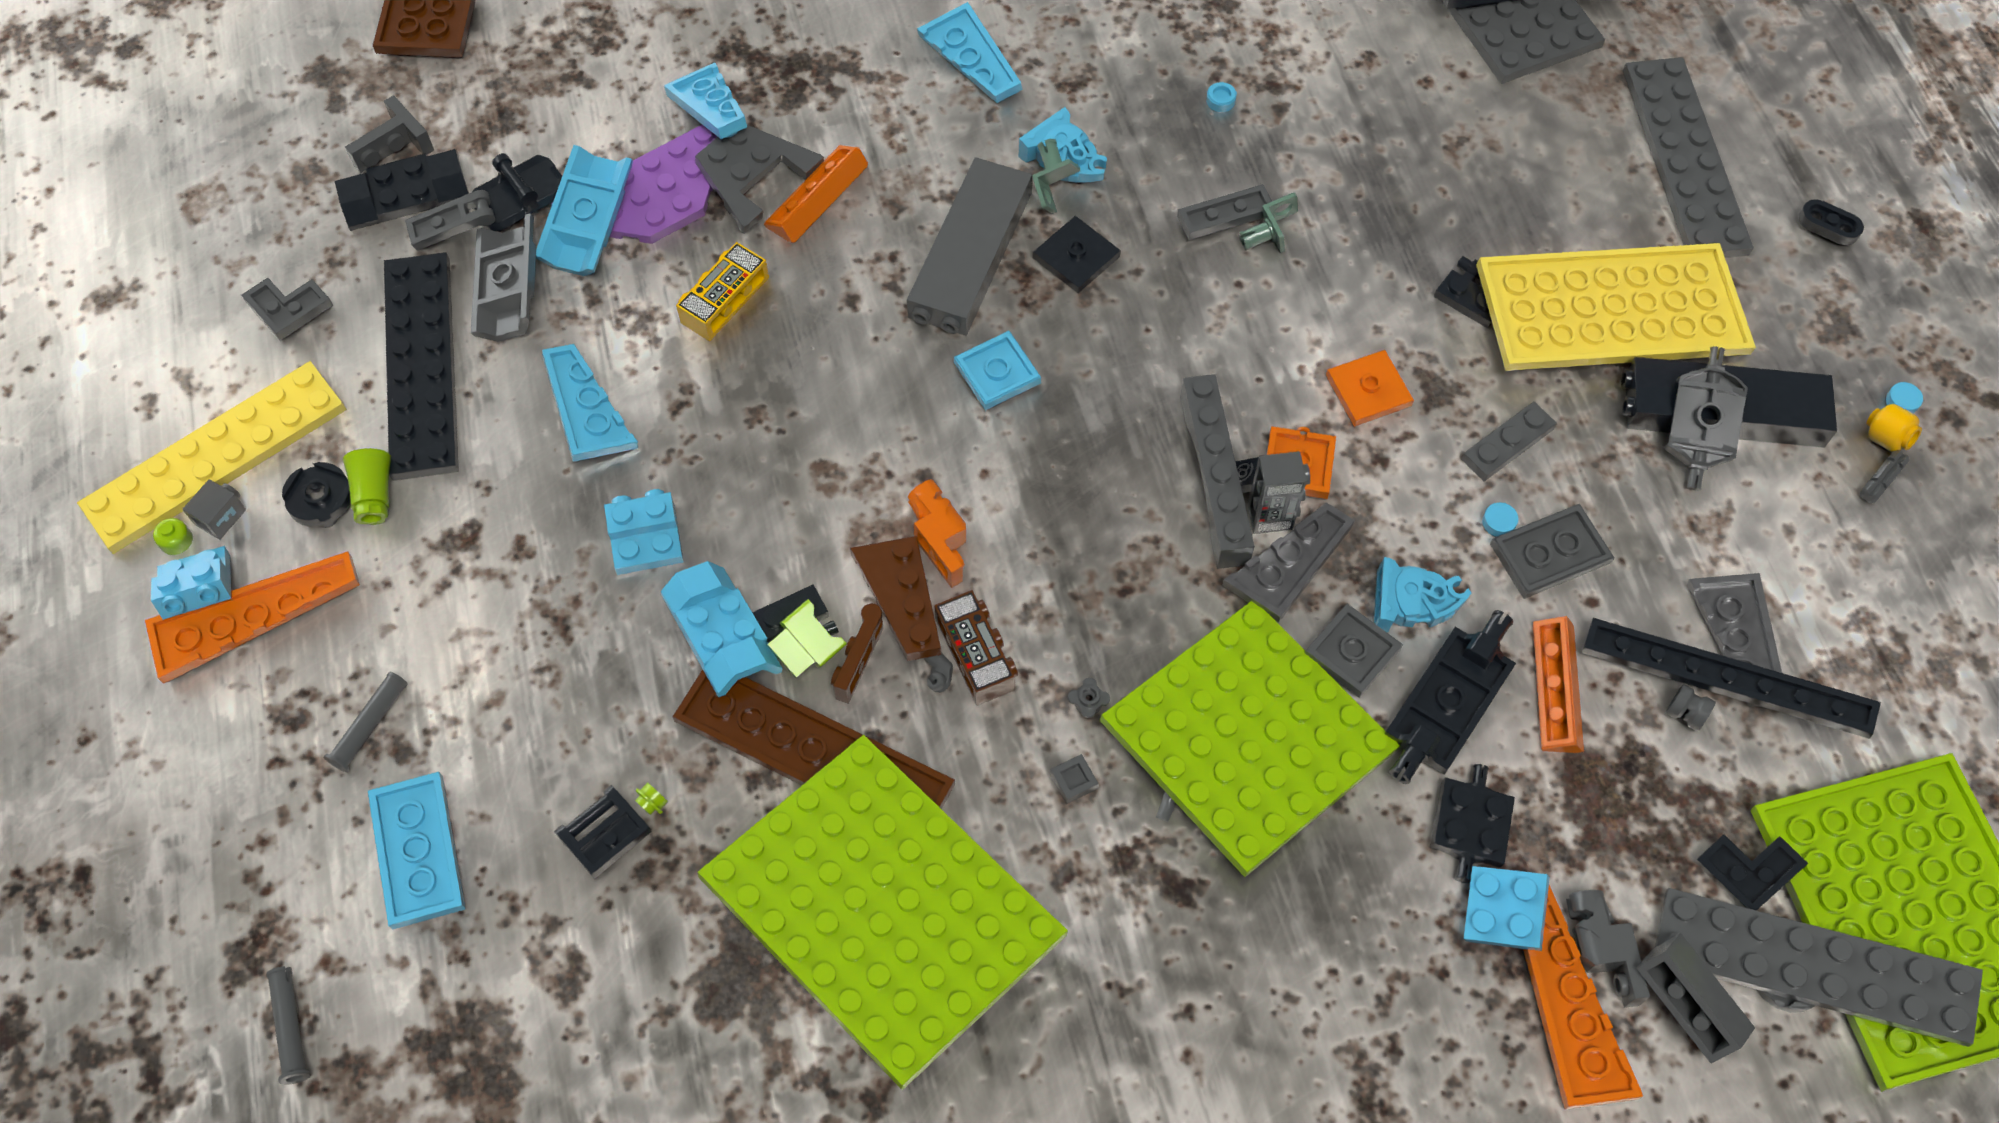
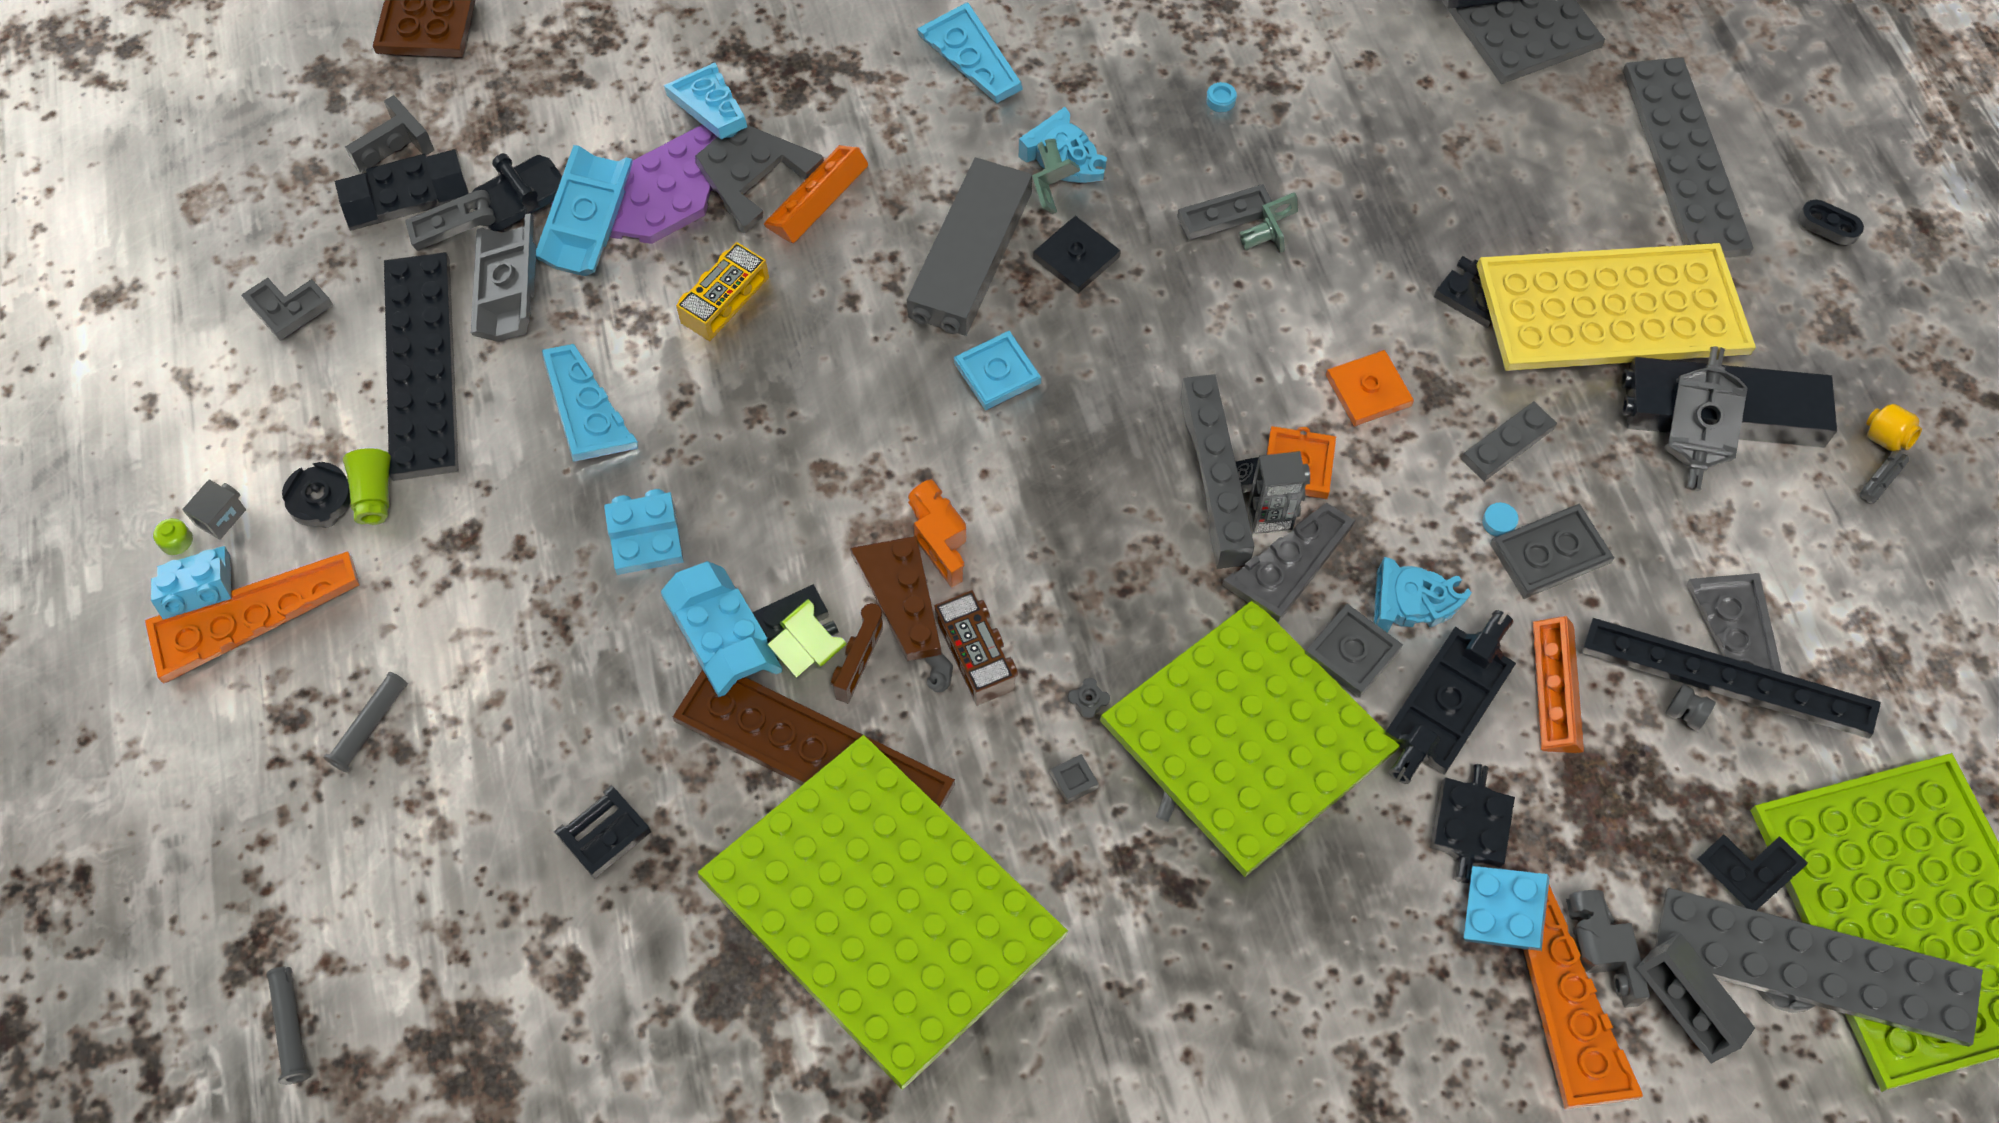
(215, 451): light yellow plate -> none
(416, 850): medium azure plate -> none
(650, 799): lime plate -> none
(1906, 396): medium azure tile -> none

